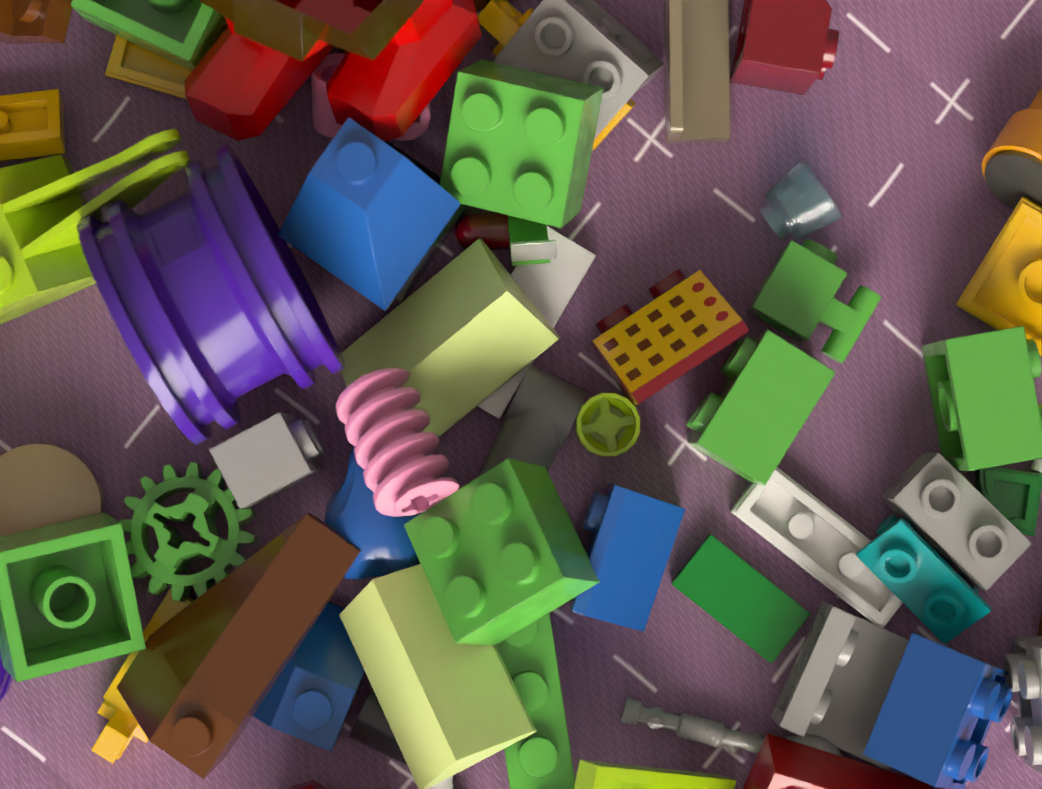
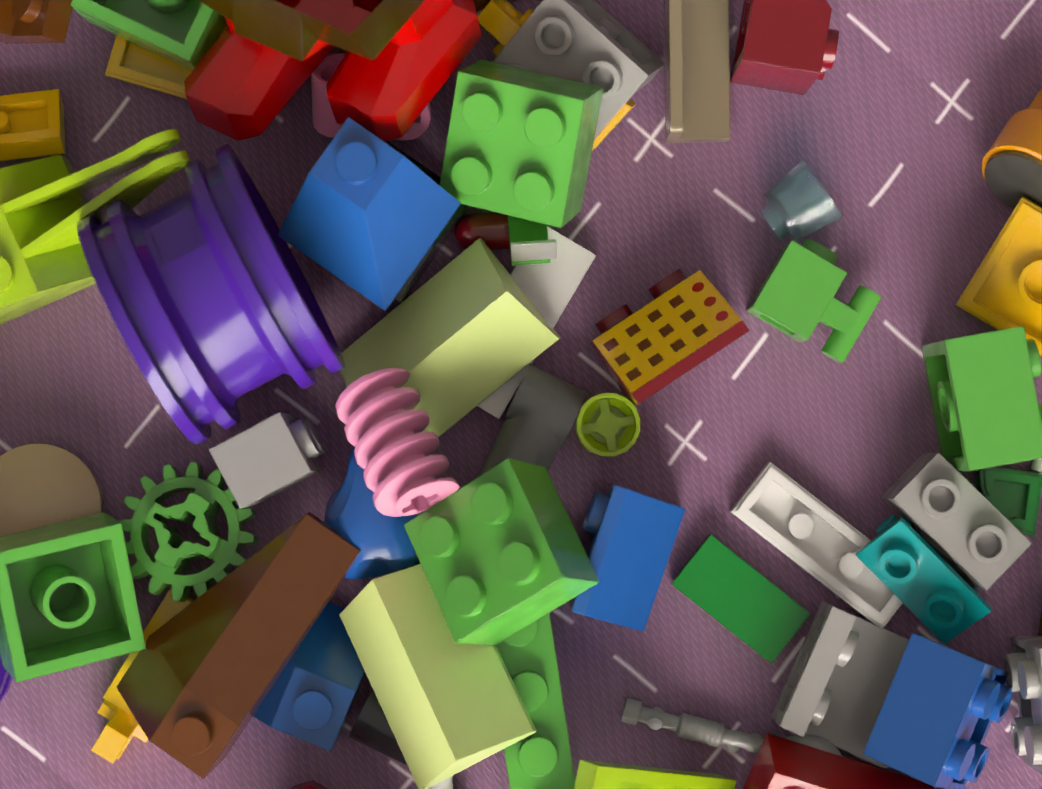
(759, 406): bright green brick -> none

